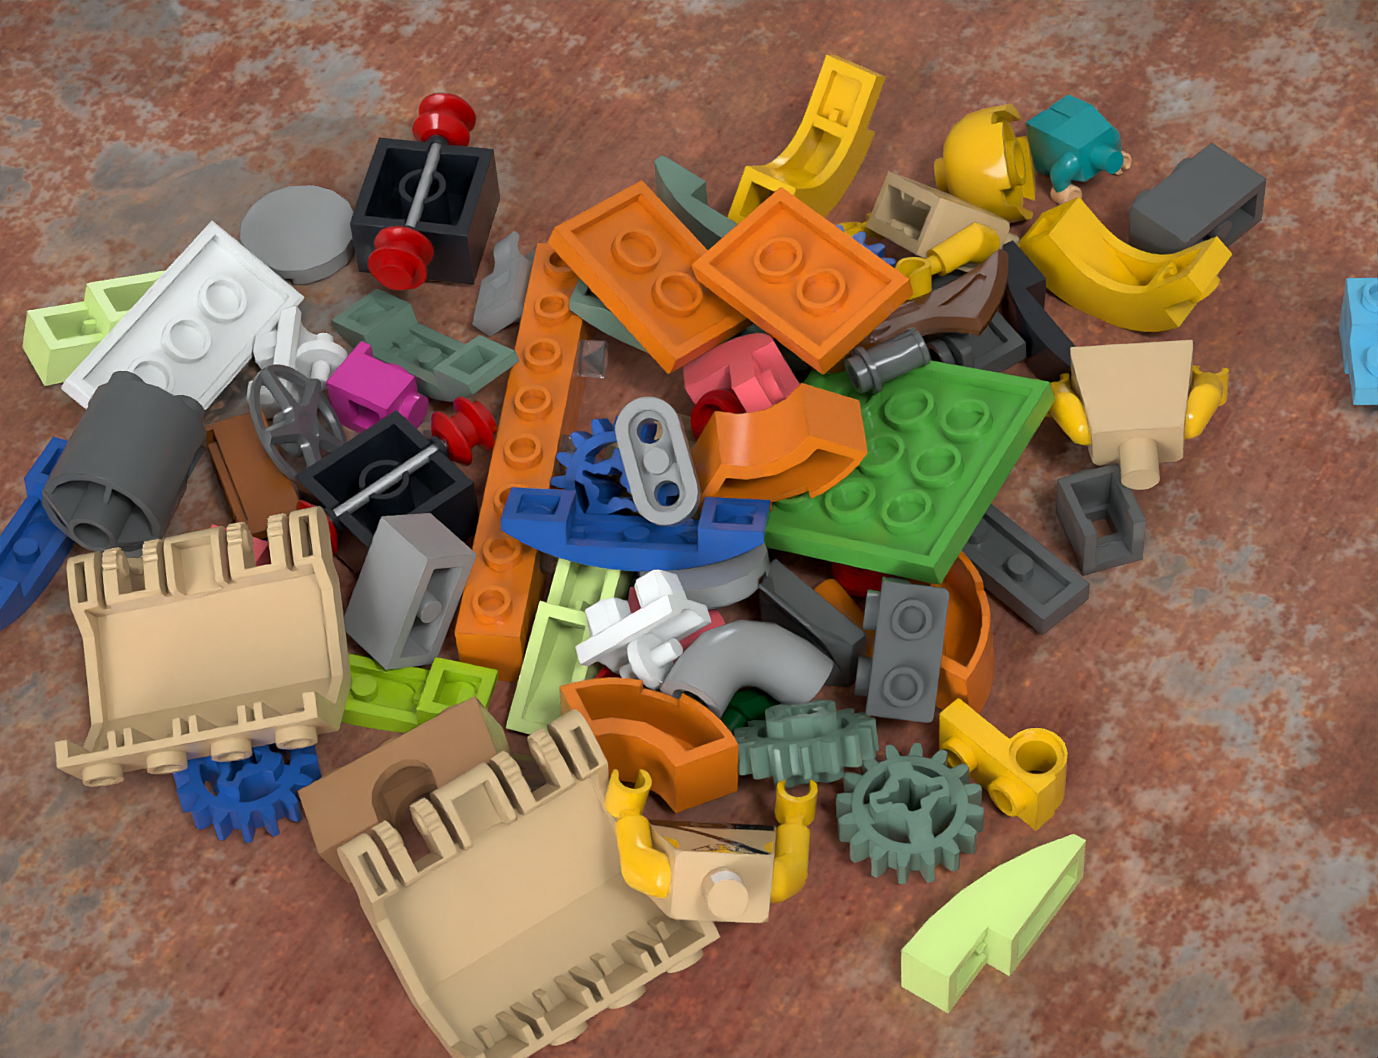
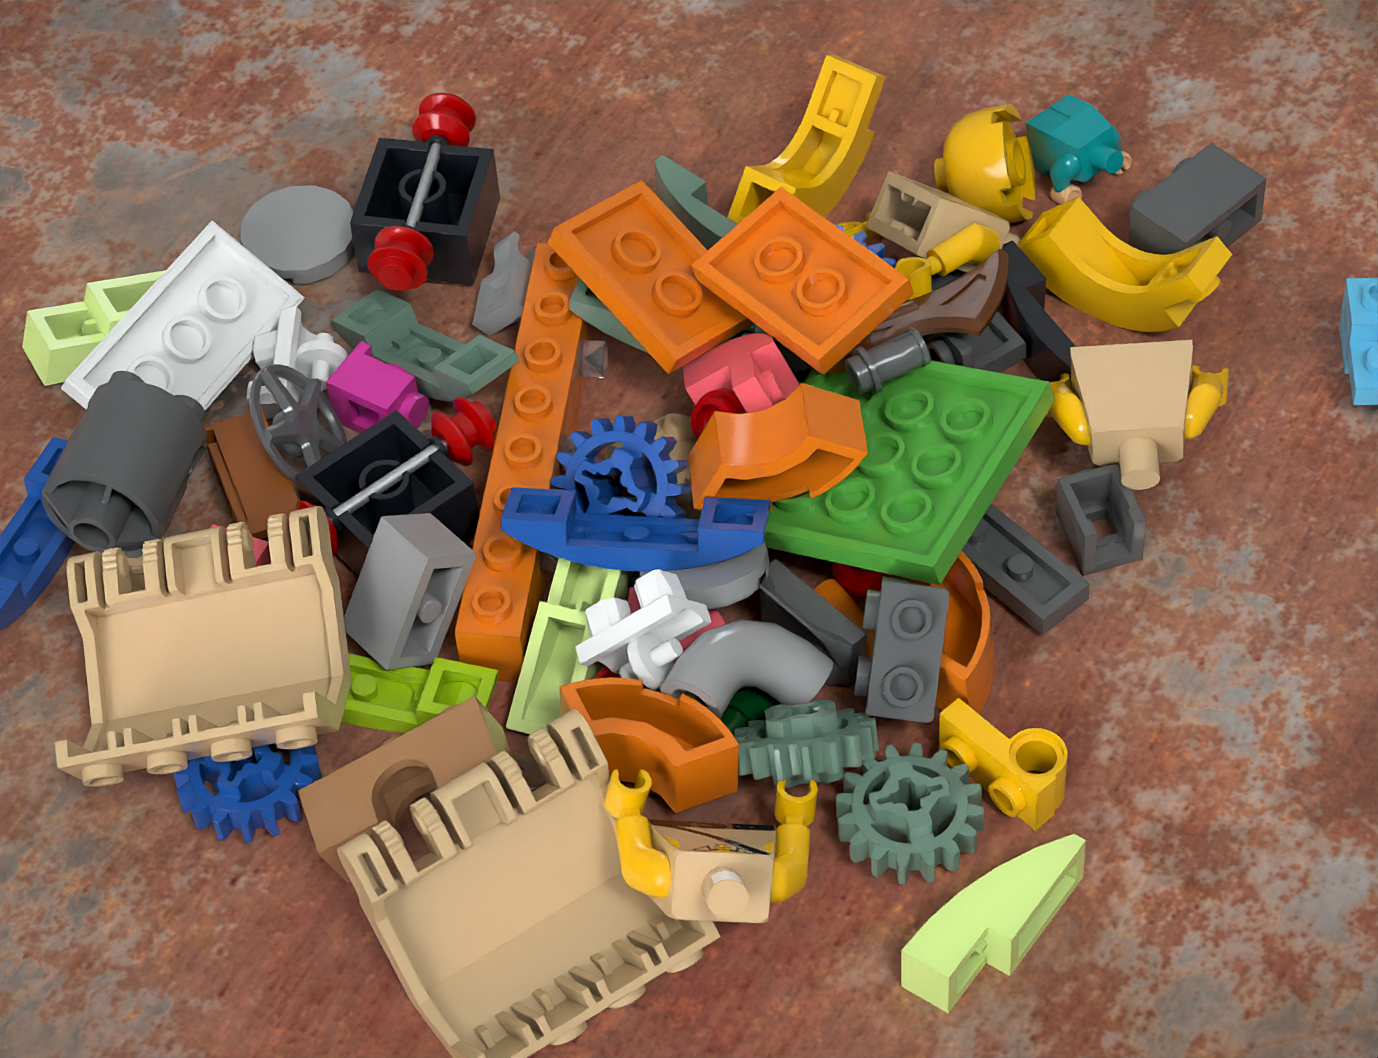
(657, 463): light grey plate -> none

